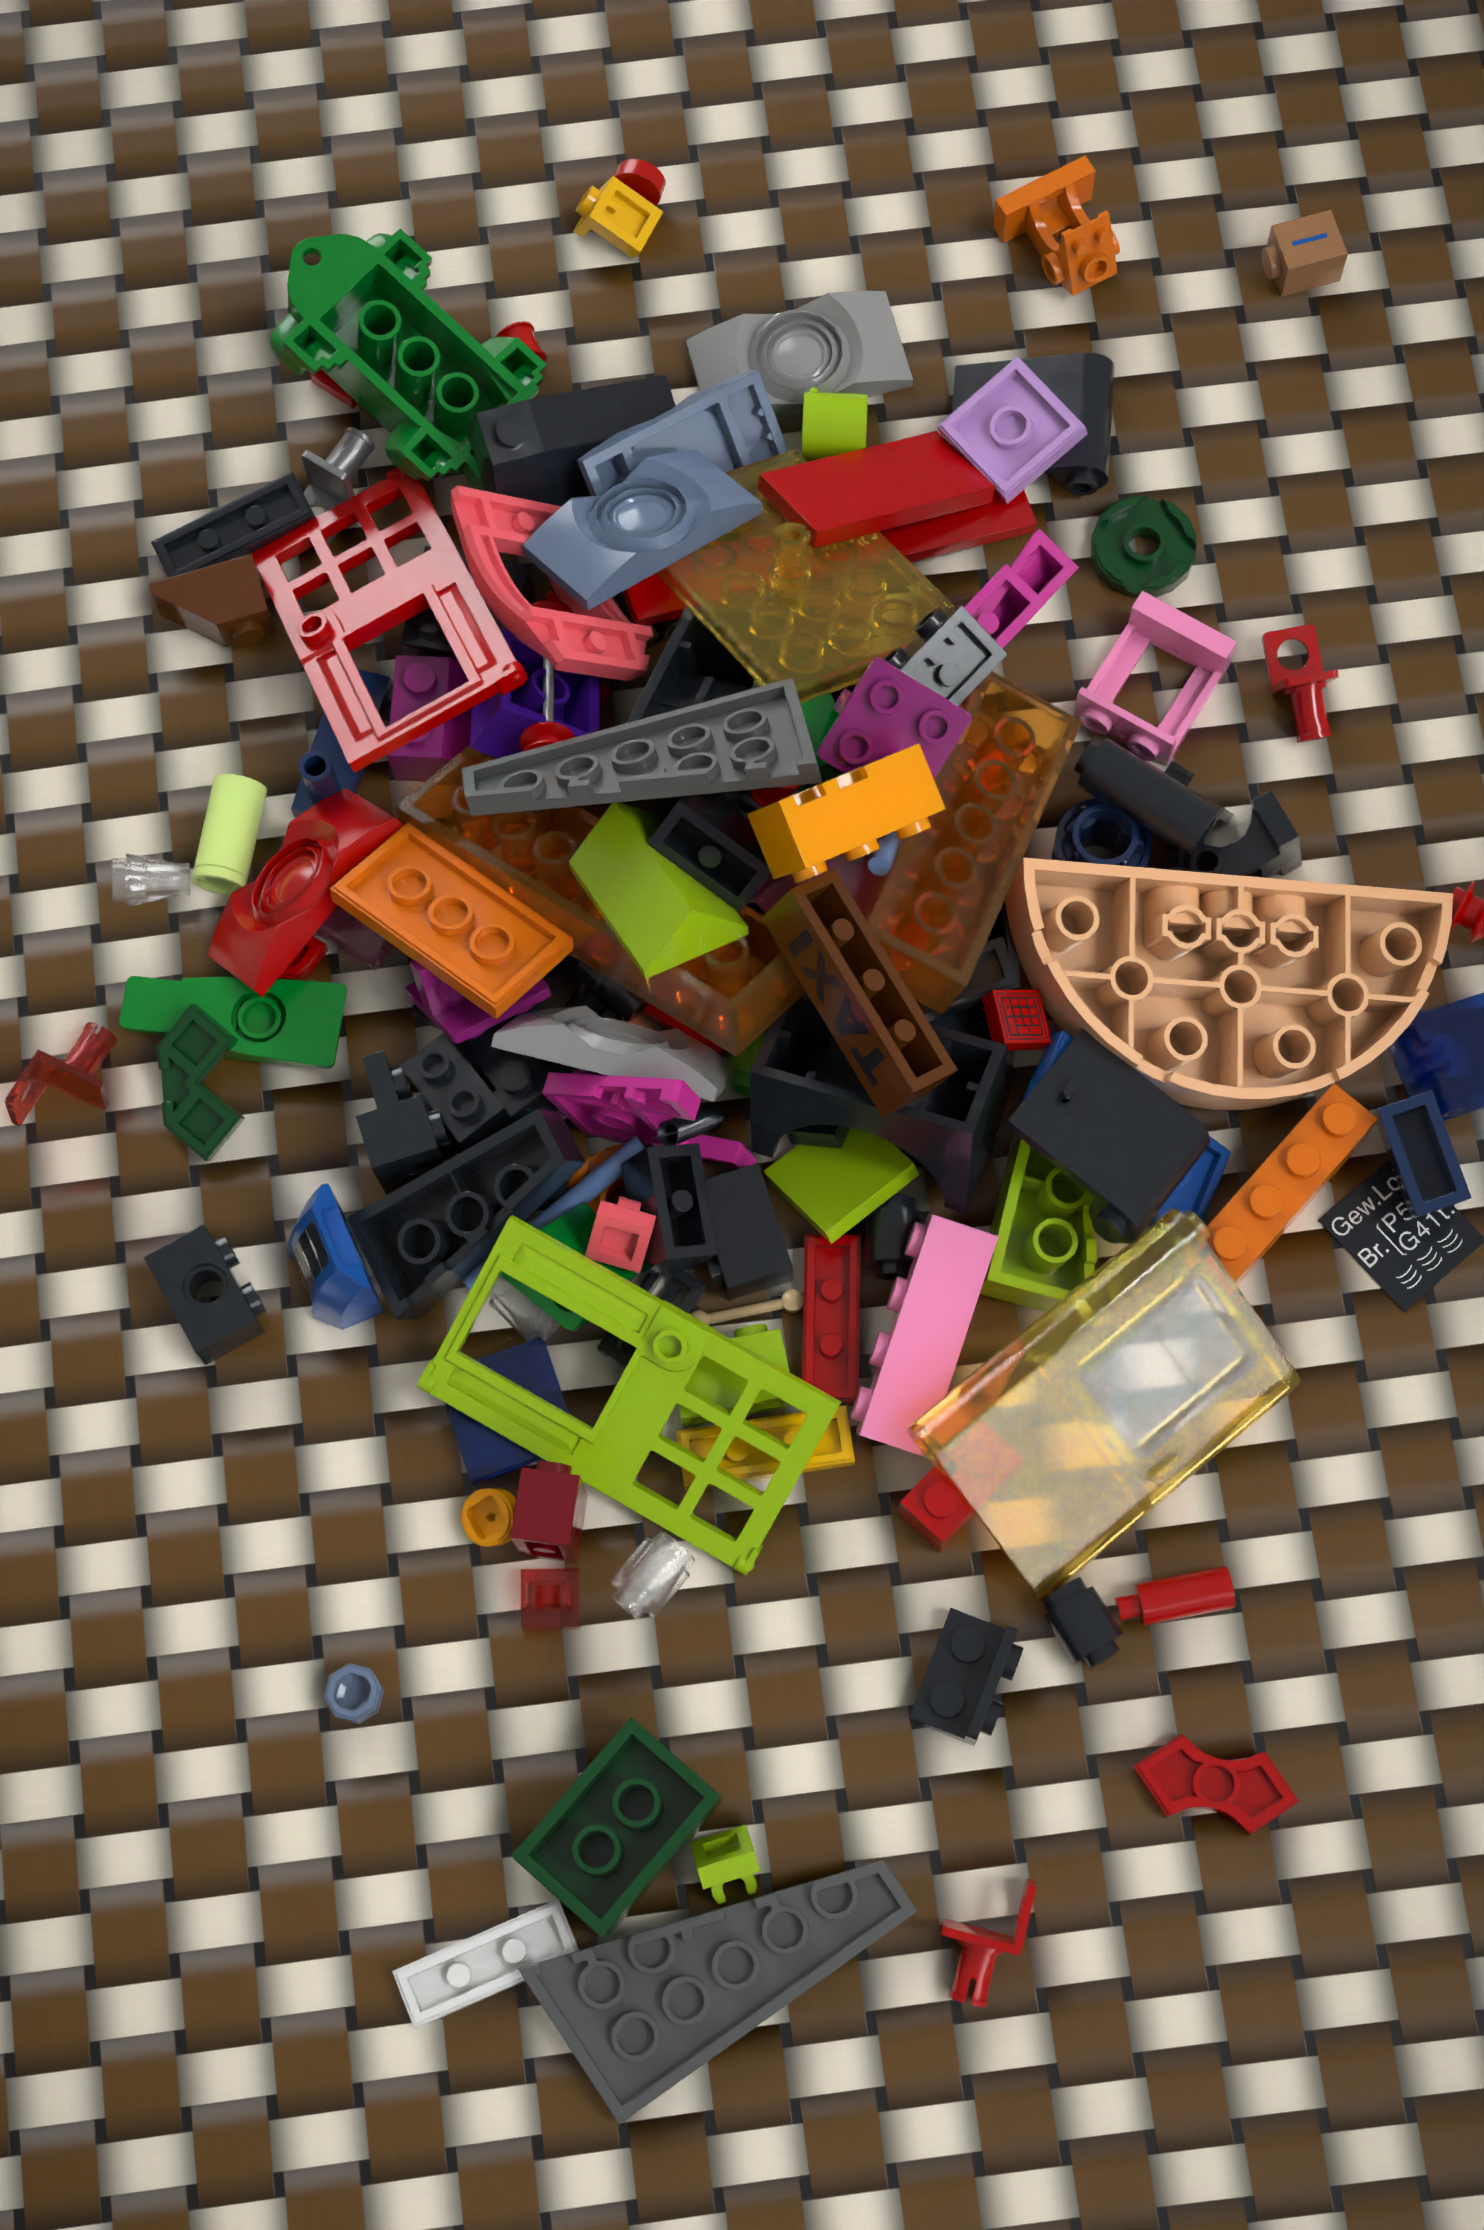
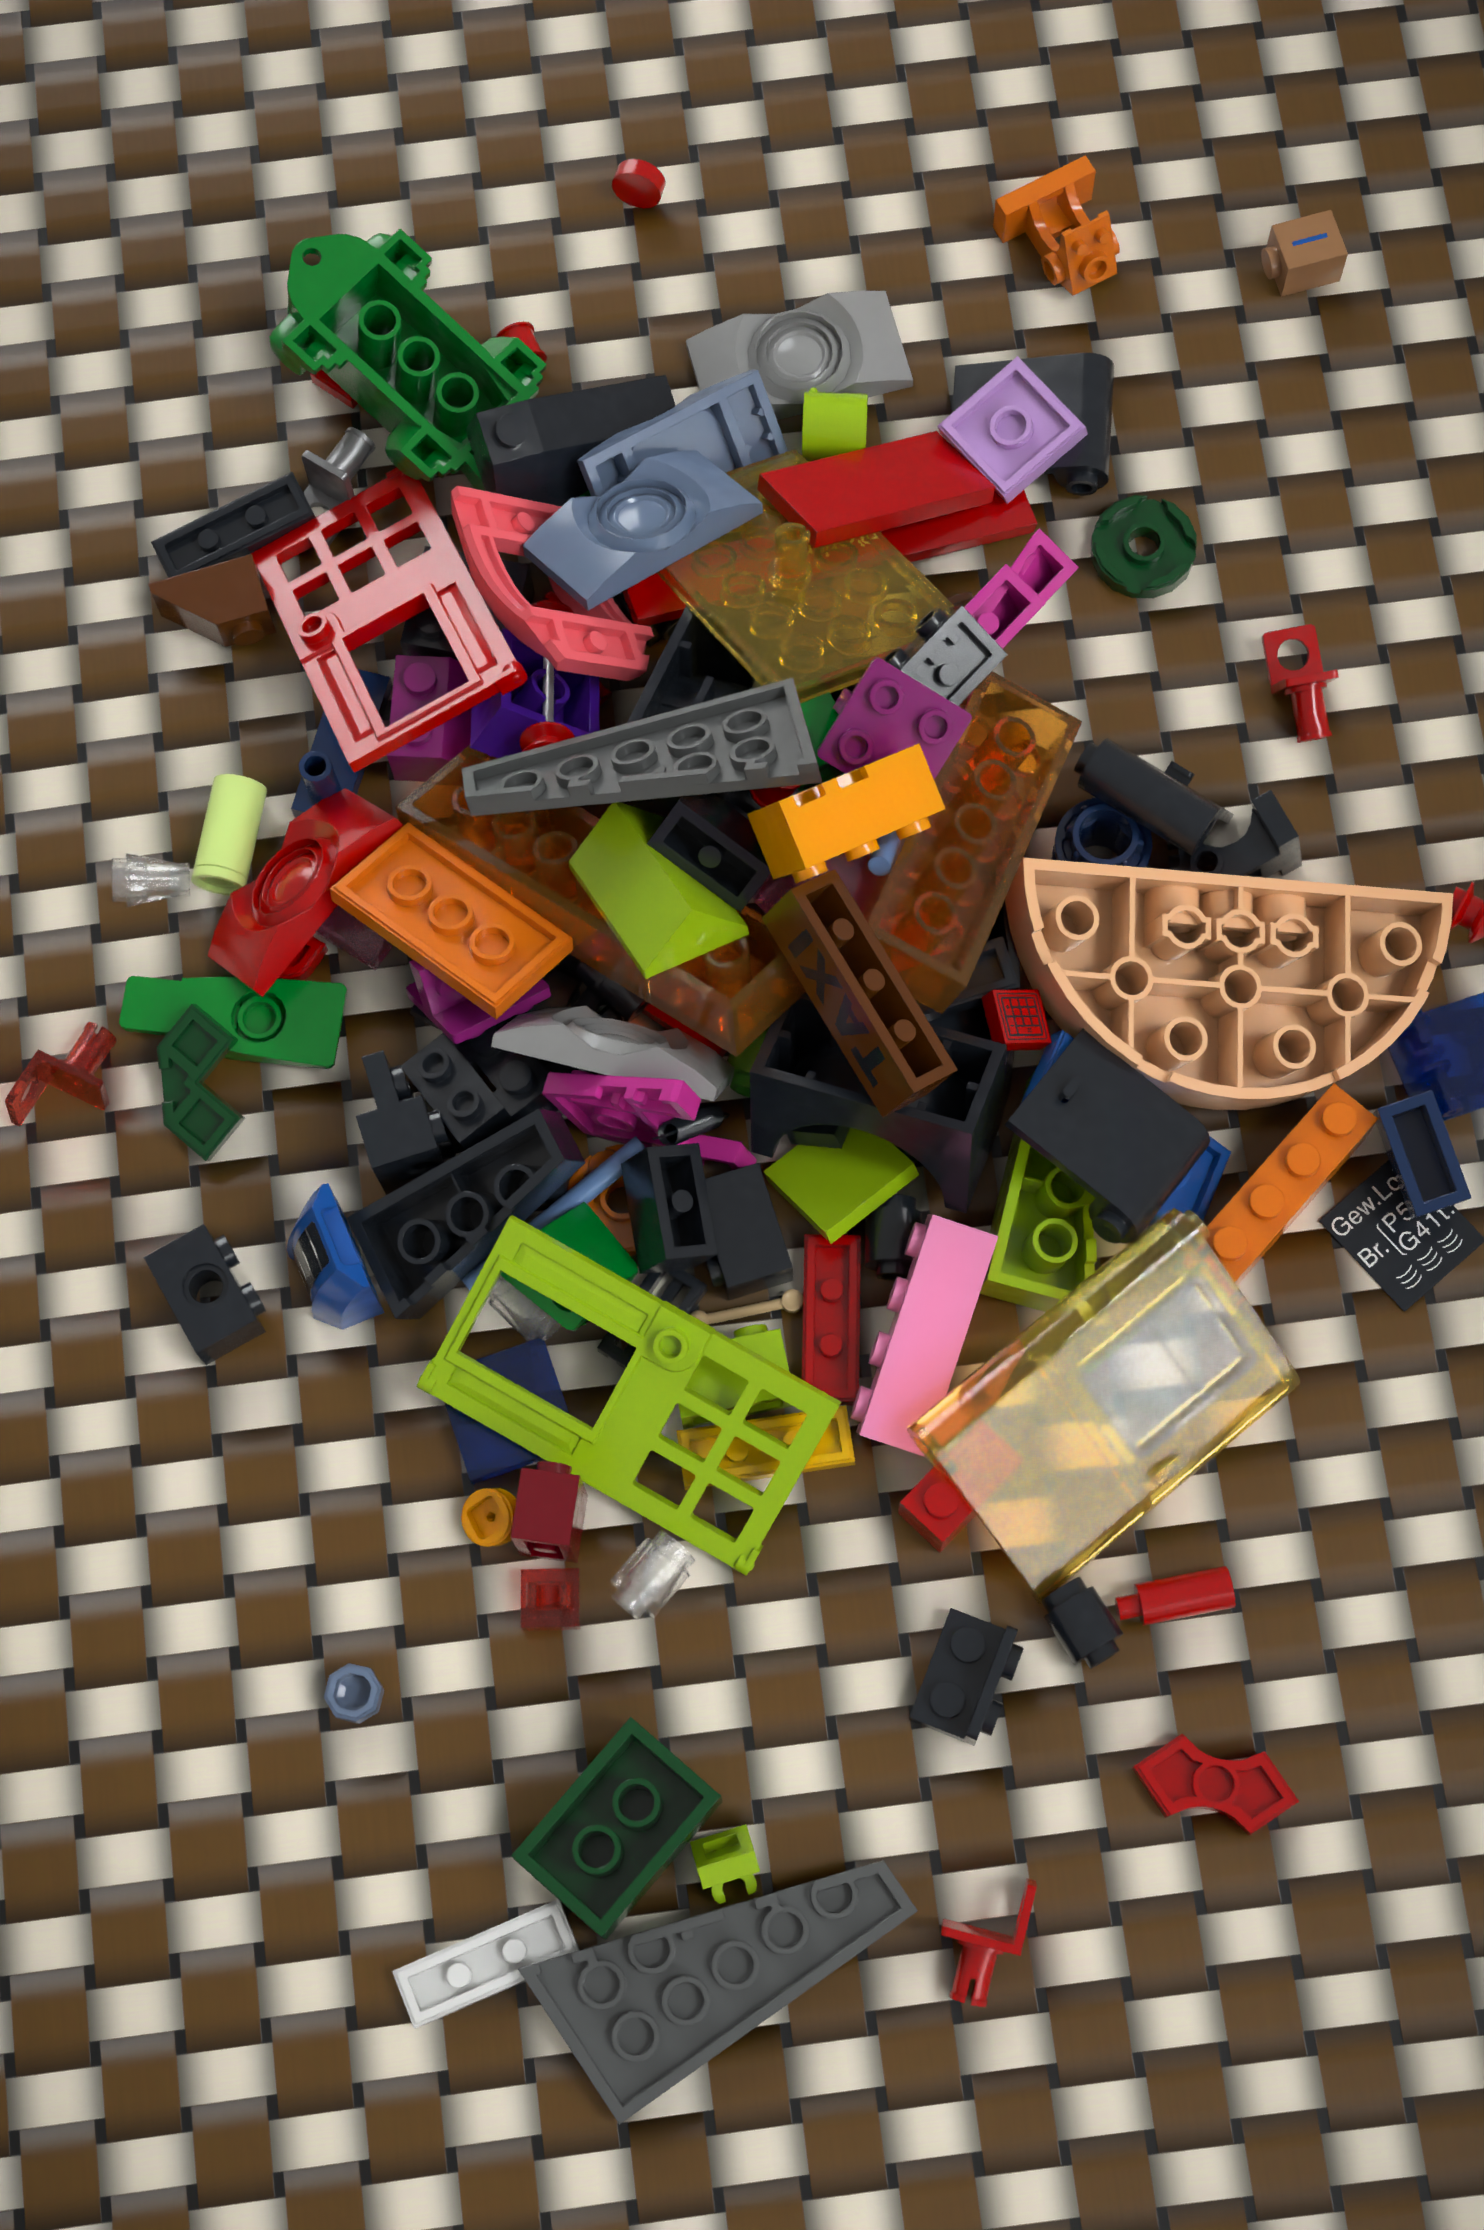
(617, 216): yellow bracket -> none
(620, 1234): coral tile -> none
(1178, 635): bright pink panel -> none

